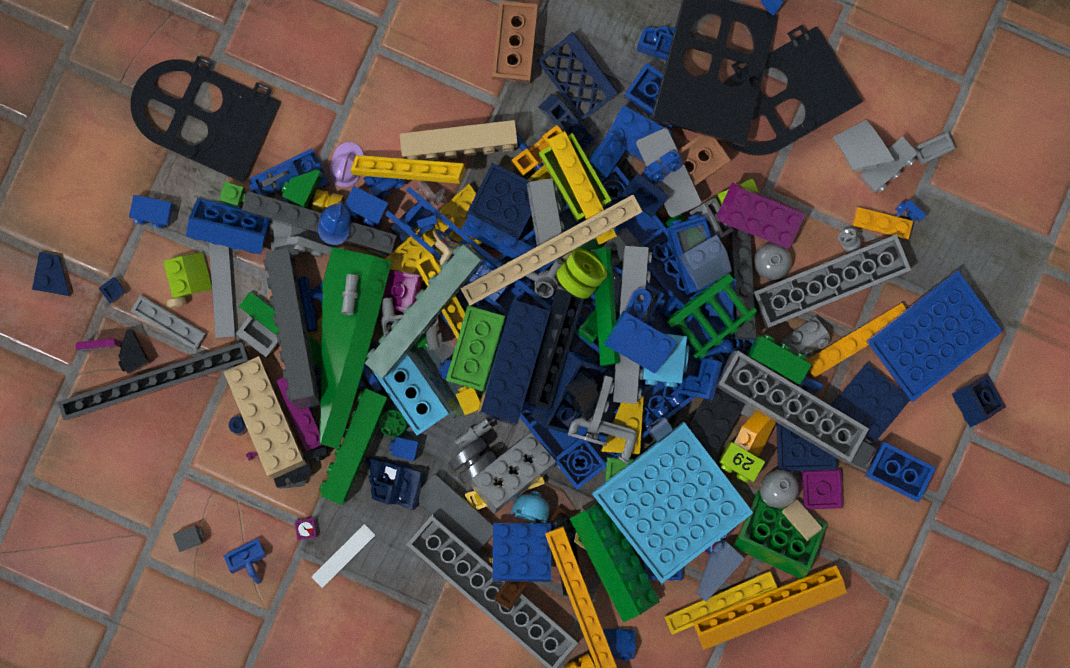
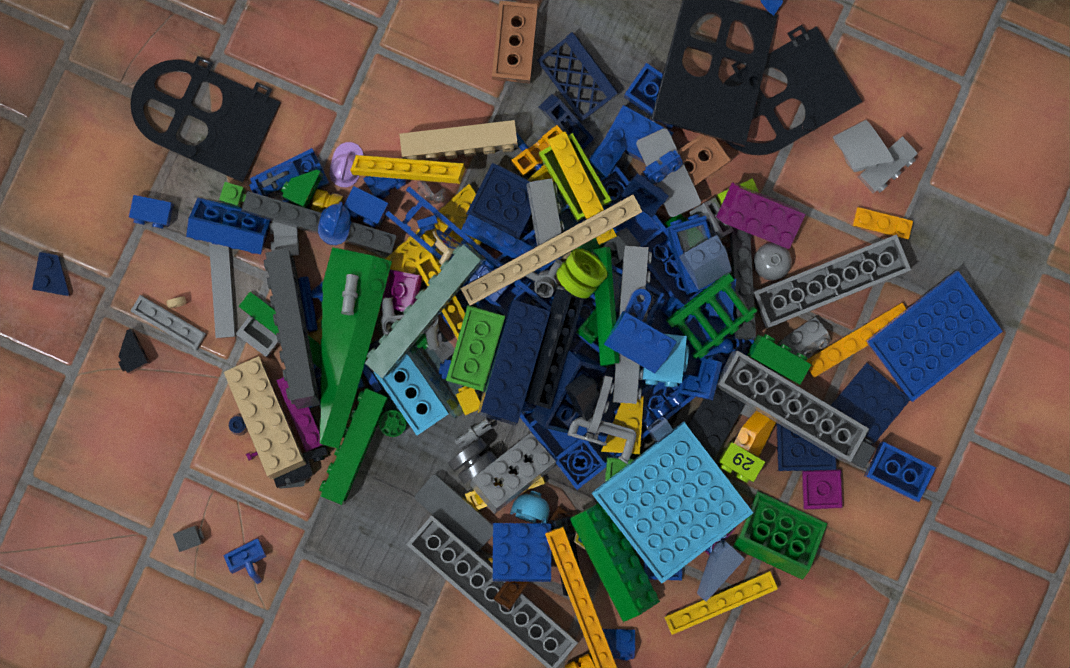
(98, 344): magenta tile -> none
(112, 290): dark blue plate -> none
(153, 381): dark grey brick -> none
(187, 275): lime slope -> none
(305, 529): tile -> none
(307, 241): light grey bracket -> none
(343, 555): white sticker -> none
(394, 483): dark blue slope -> none
(404, 448): blue brick -> none
(421, 214): dark blue slope -> none
(656, 41): blue slope -> none
(770, 607): light orange brick -> none
(779, 489): light grey cylinder -> none
(802, 520): tan tile -> none
(810, 385): blue bracket -> none
(849, 240): light grey wheel -> none
(914, 212): blue bracket -> none
(934, 148): light grey tile -> none
(978, 400): dark blue slope -> none

